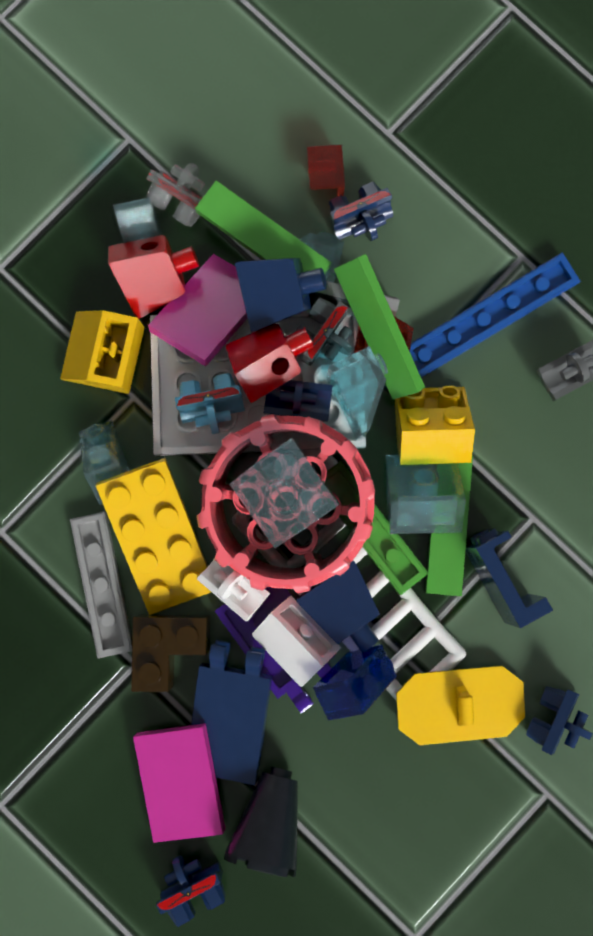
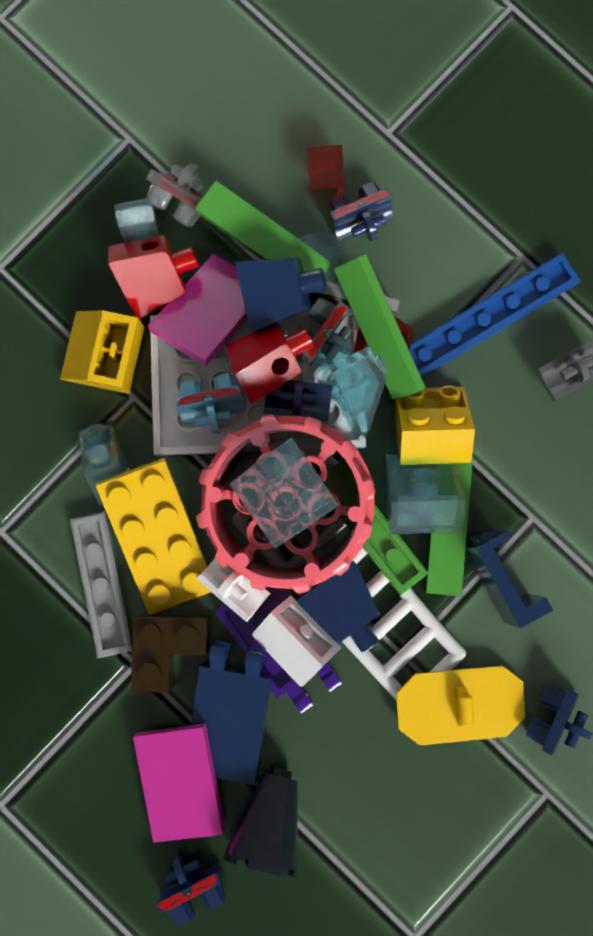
(355, 683): clear blue brick -> none

